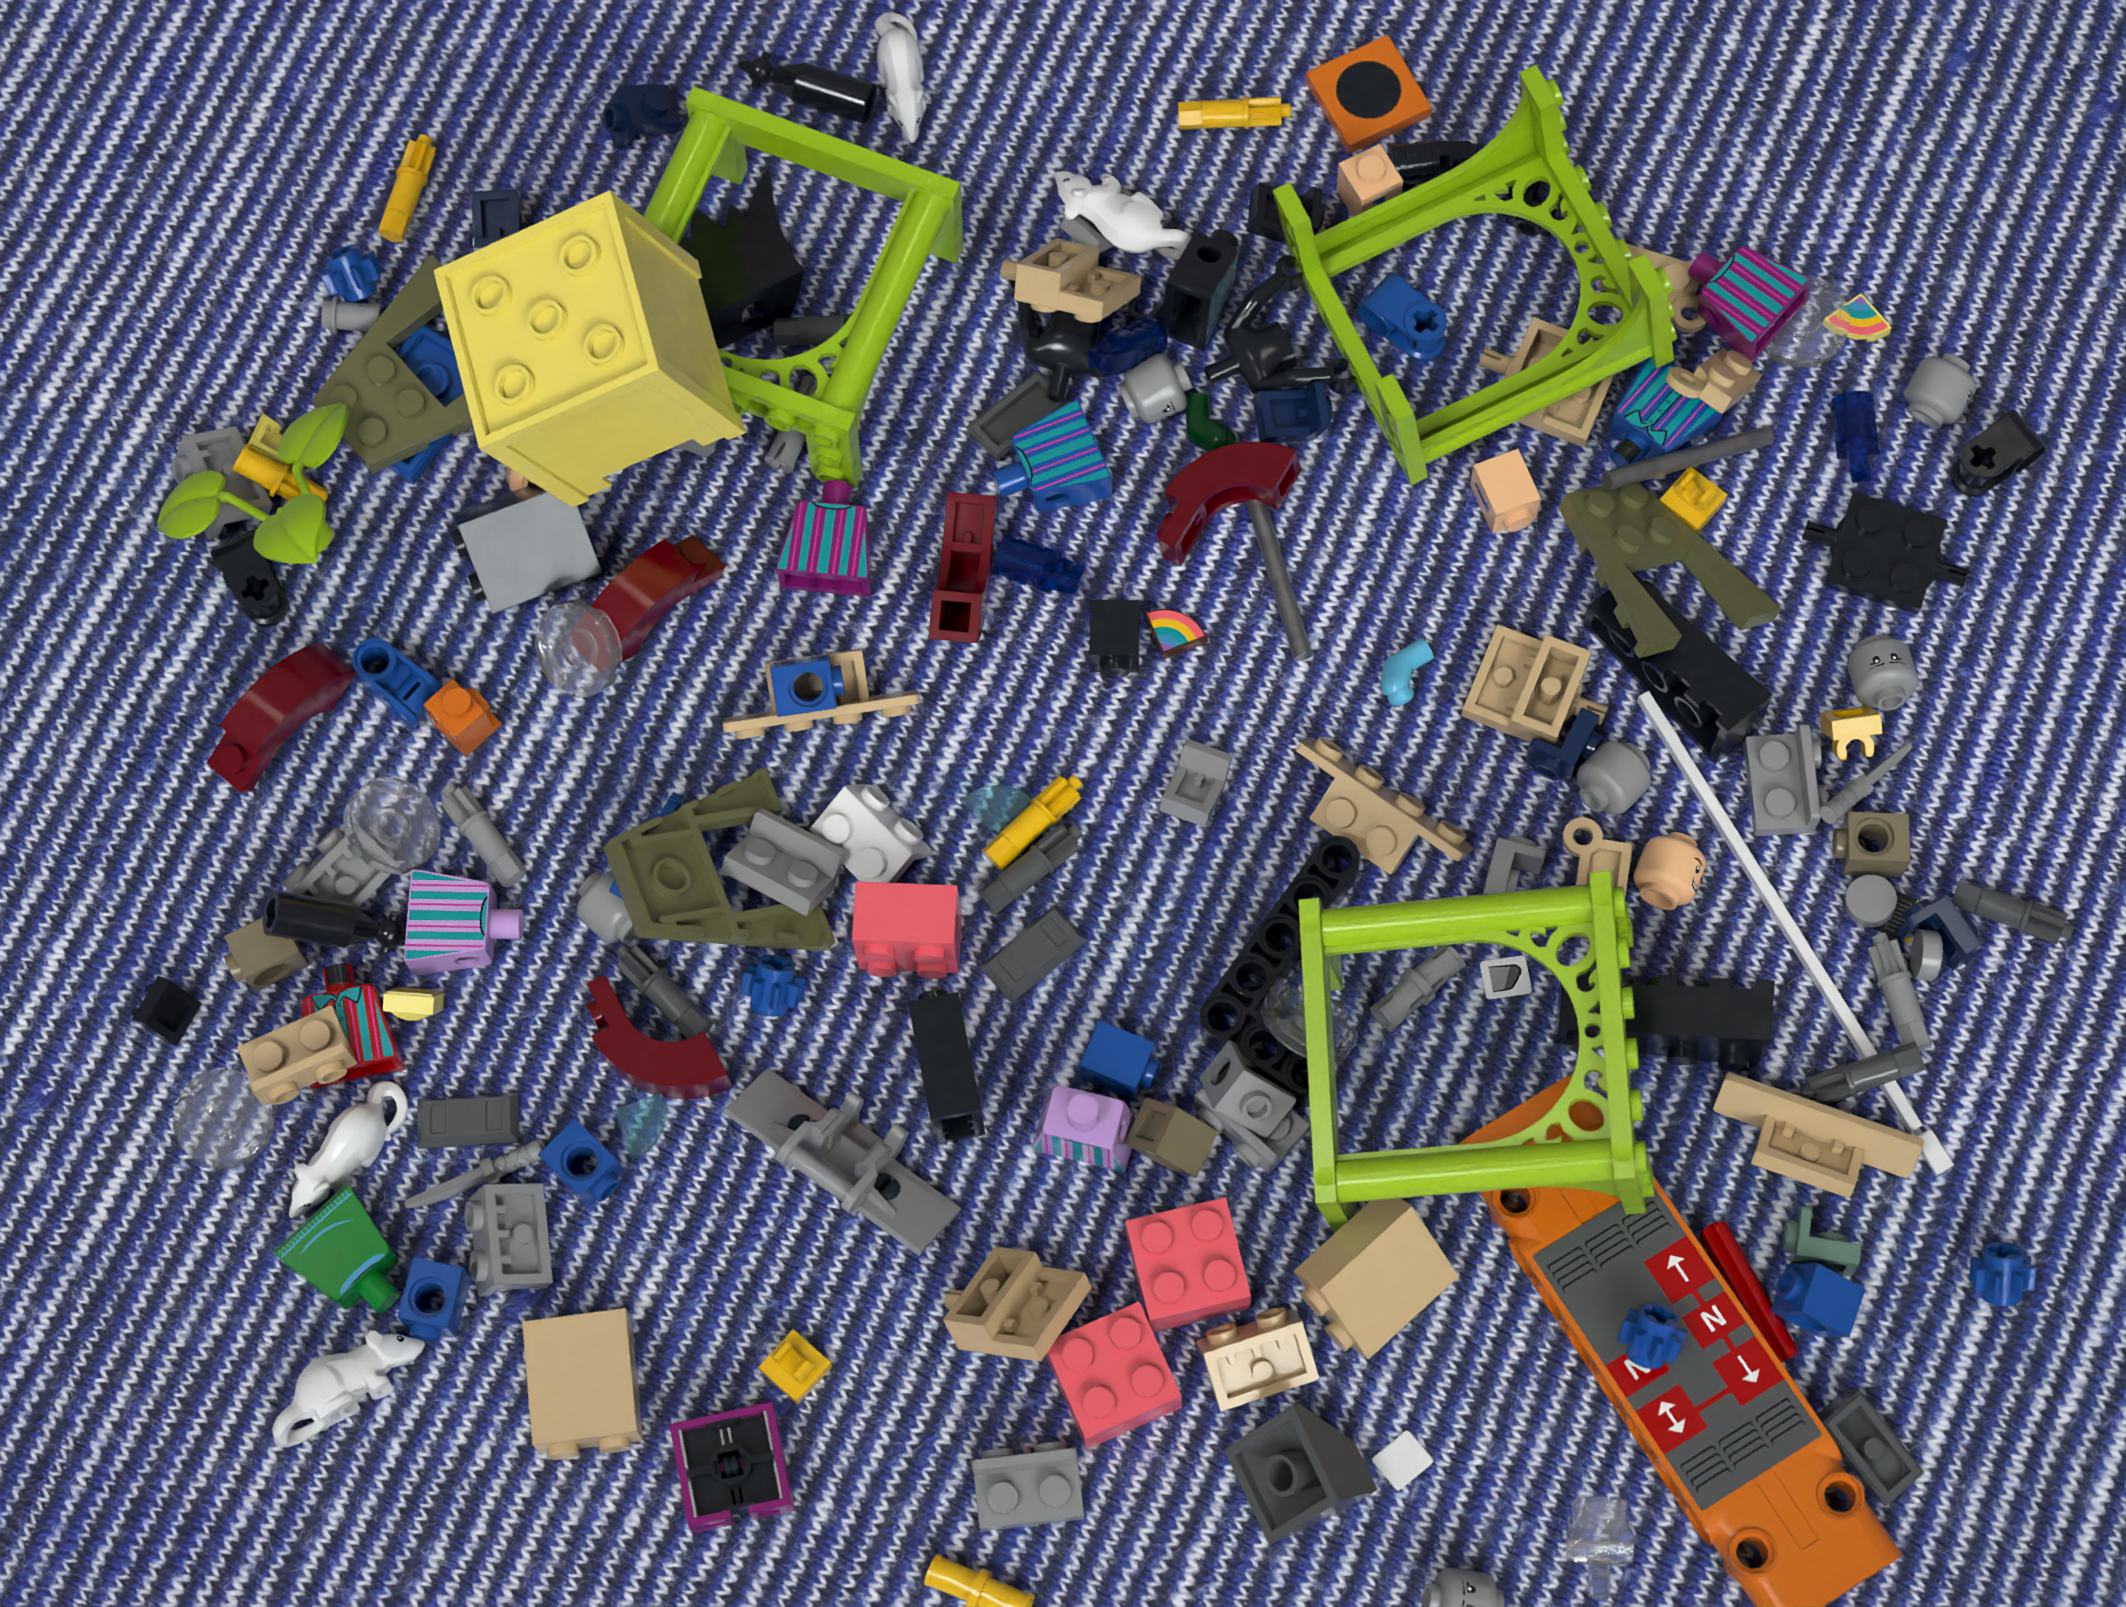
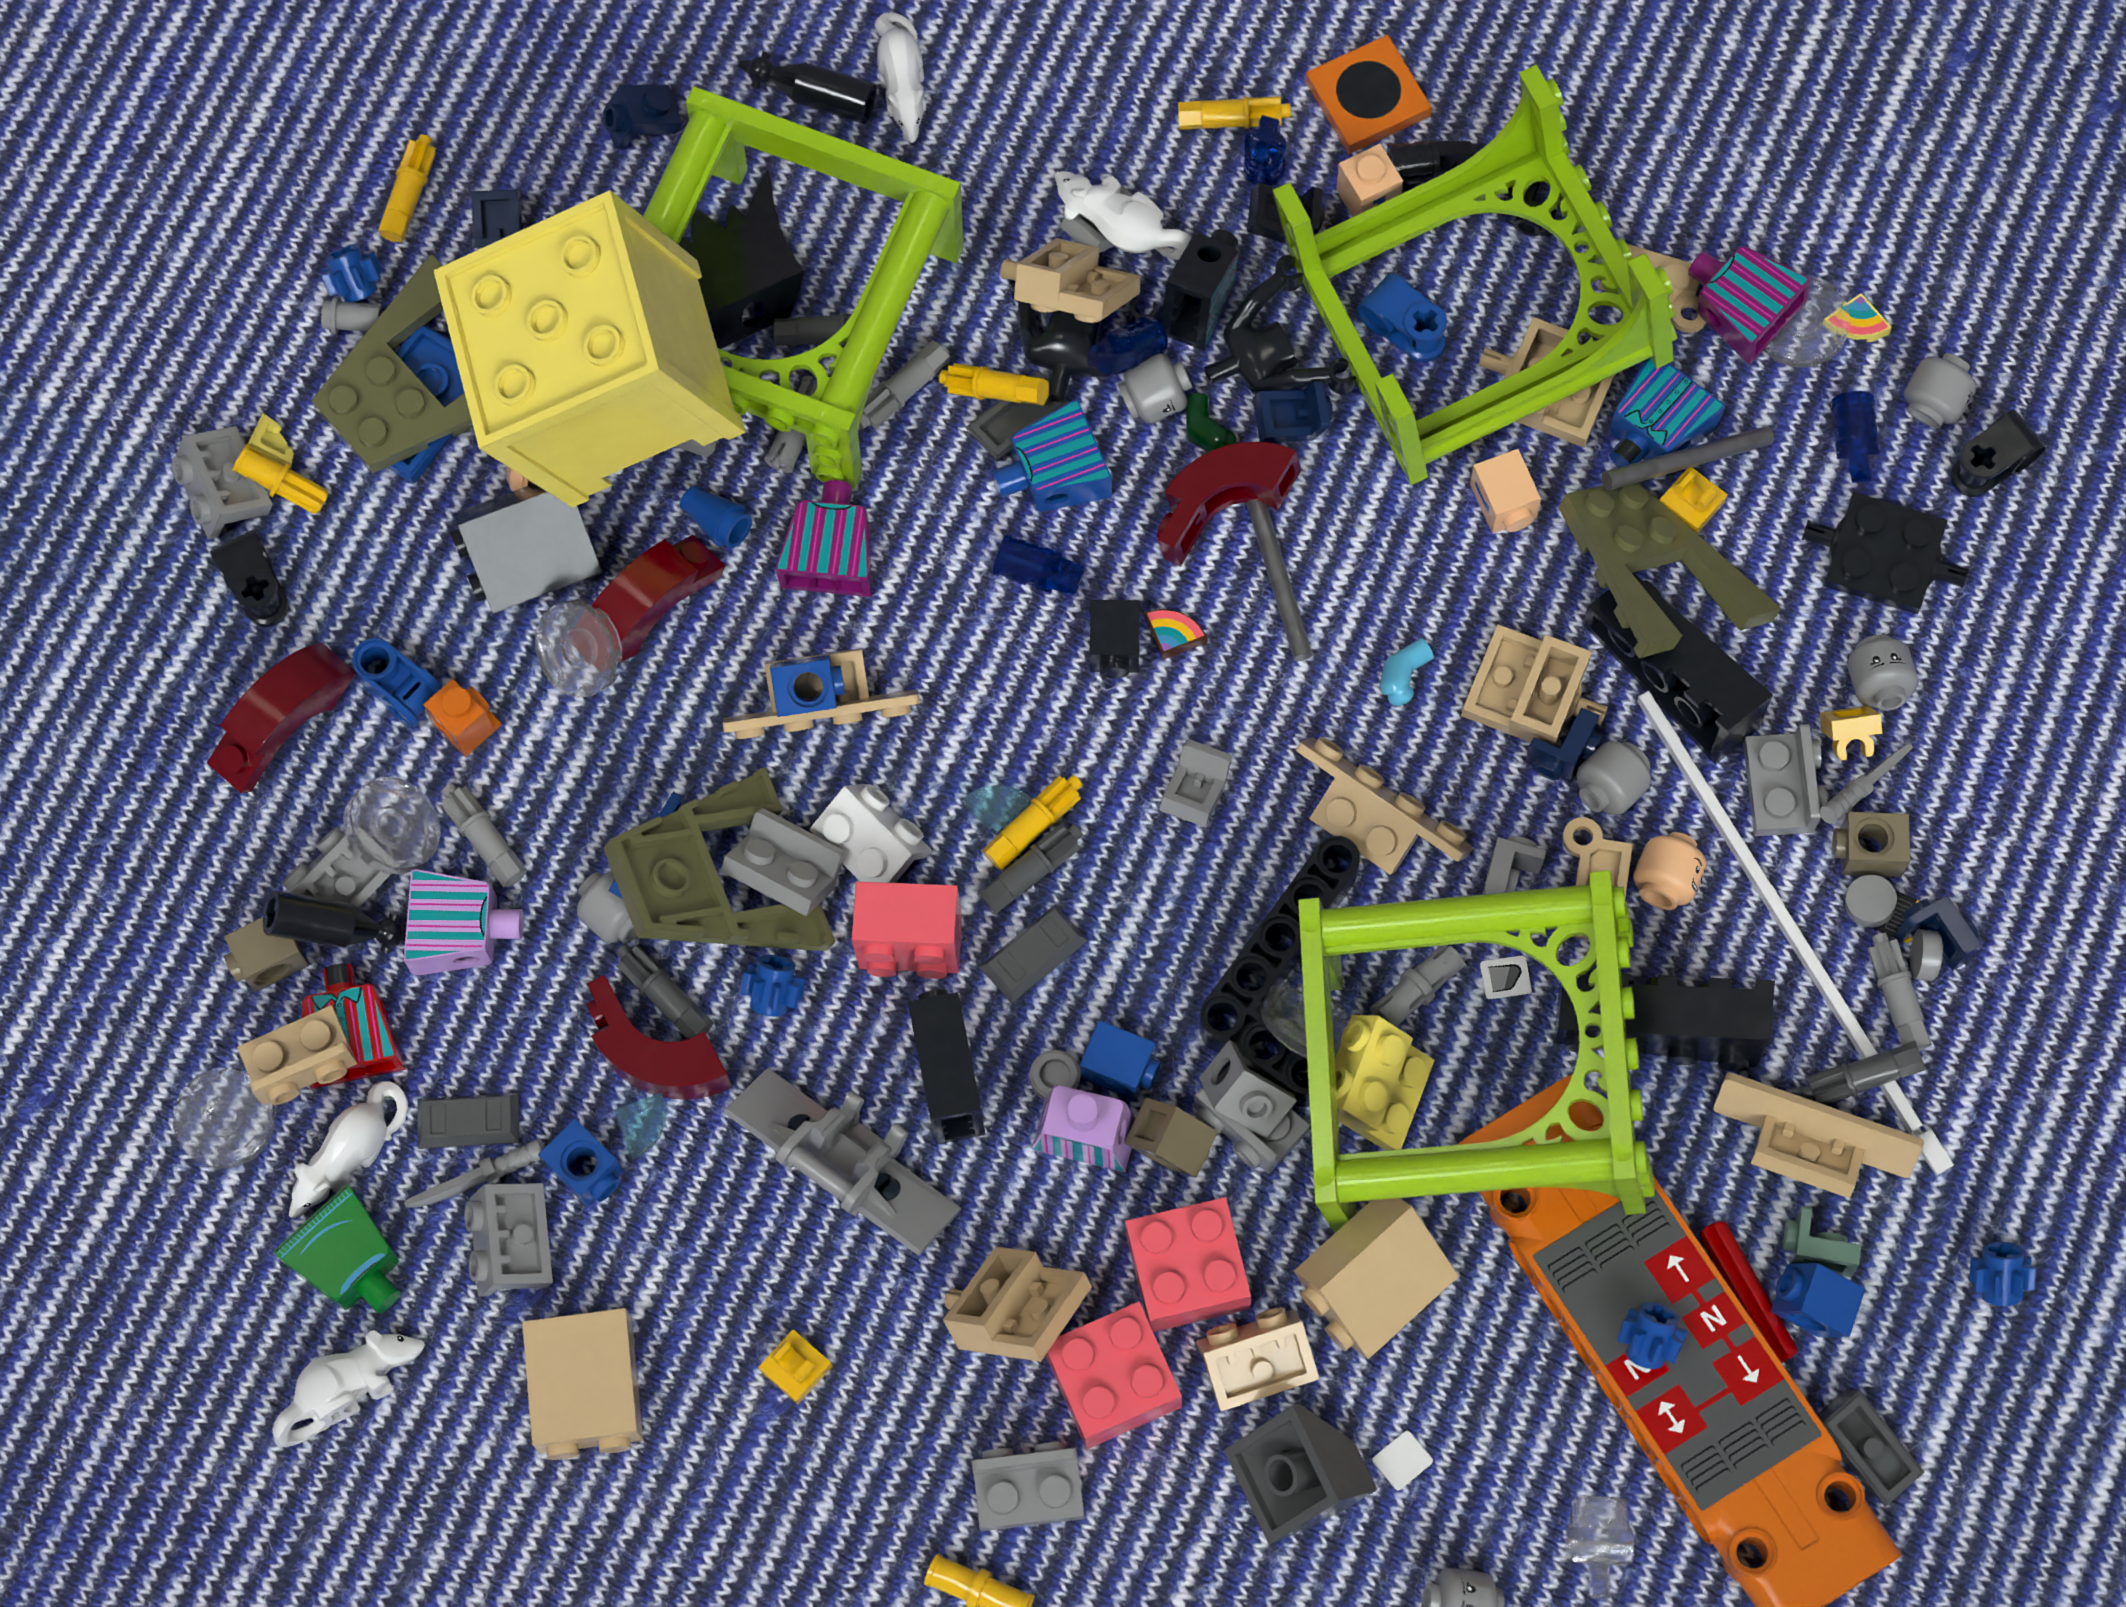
(166, 1010): black tile -> none
(298, 527): lime plant -> none
(413, 1003): light yellow tile -> none
(431, 1277): blue brick -> none
(718, 517): none -> blue cone
(744, 1448): piece -> none
(895, 391): none -> light grey piece
(964, 569): dark red arch -> none
(993, 384): none -> yellow piece
(1052, 1069): none -> light grey tile
(1265, 153): none -> clear blue hinge
(1379, 1080): none -> light yellow plate
(1717, 381): tan hinge -> none
(2012, 911): dark grey piece -> none

